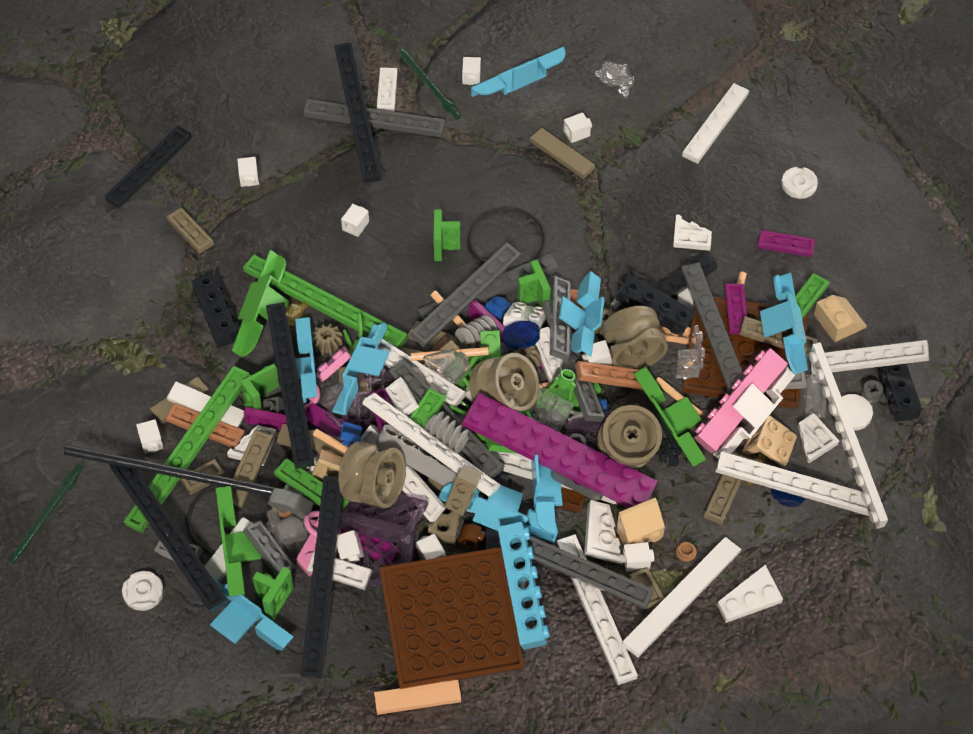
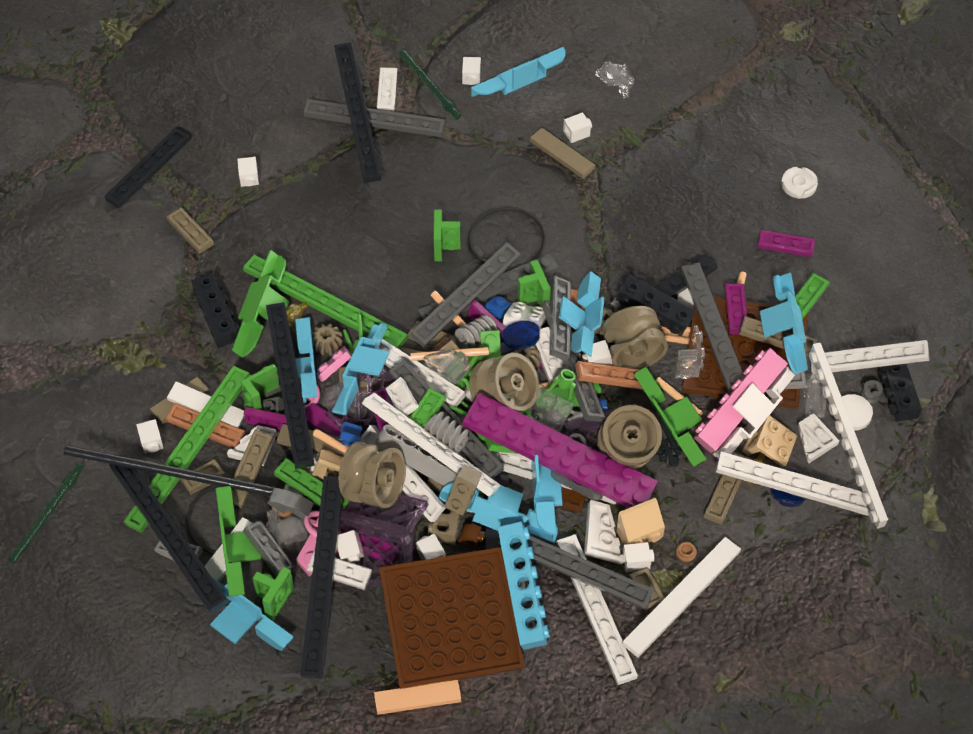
(142, 590): white tile -> none
(355, 220): white brick -> none
(691, 235): white wing -> none
(715, 123): white plate -> none
(750, 596): white wing -> none
(838, 317): tan slope -> none

